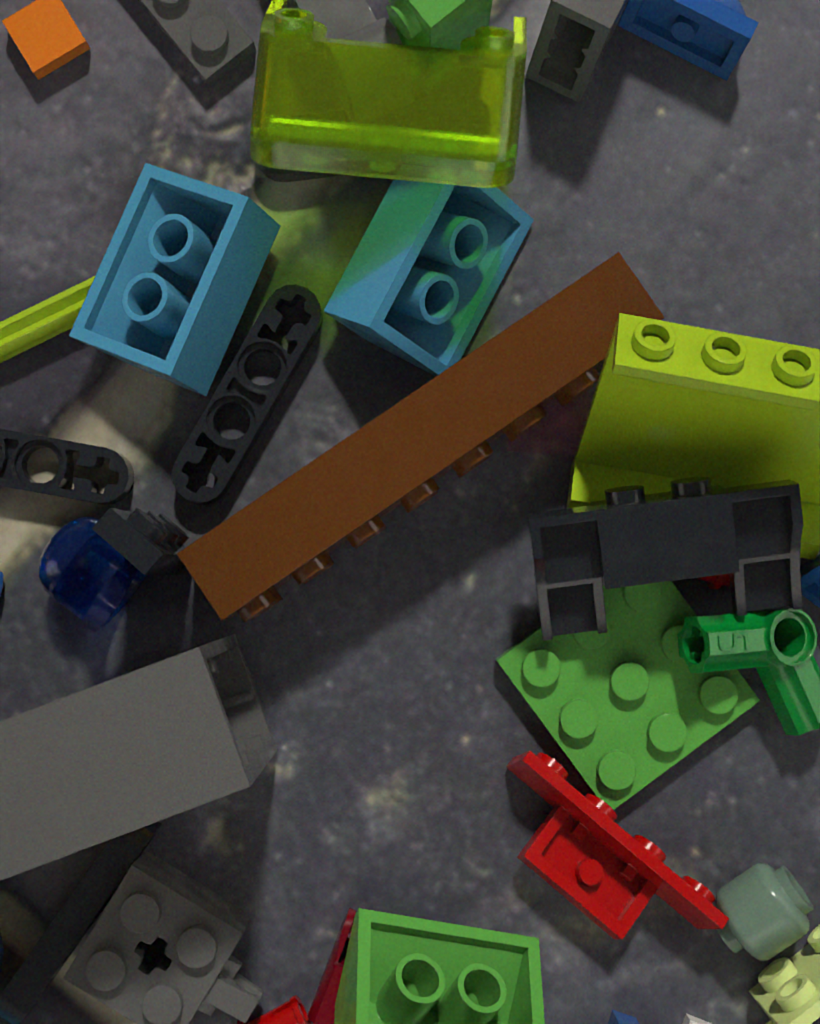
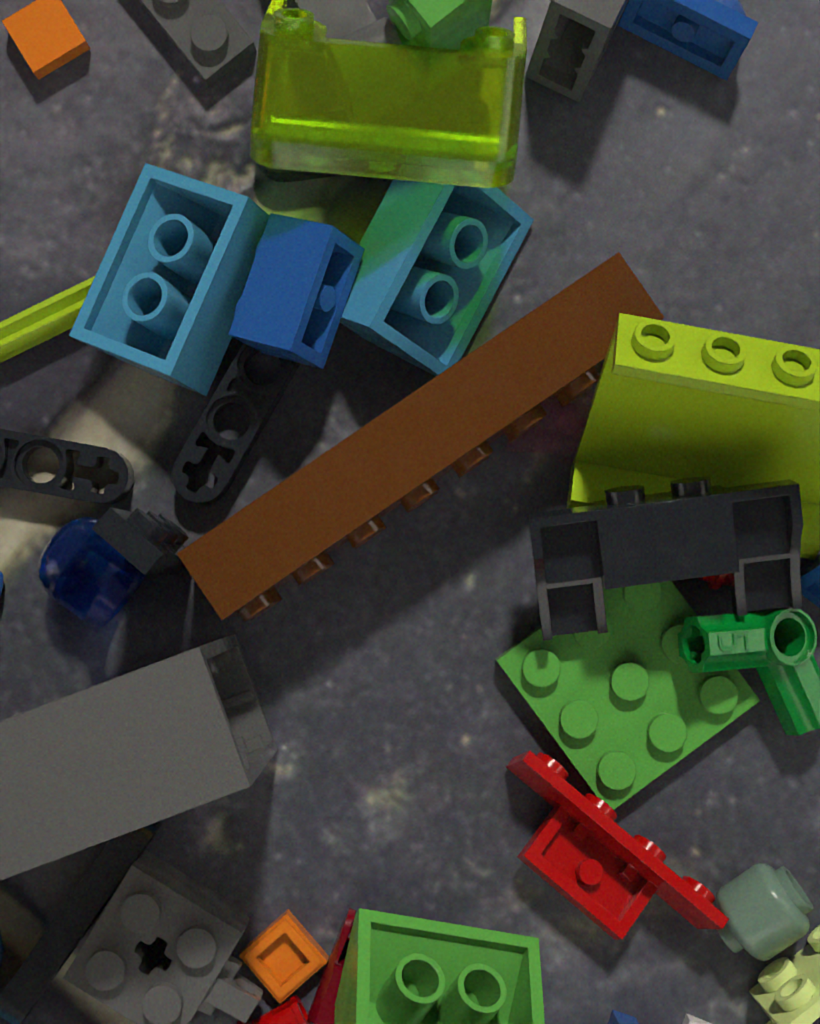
(284, 956): none -> orange tile
(296, 290): none -> blue brick

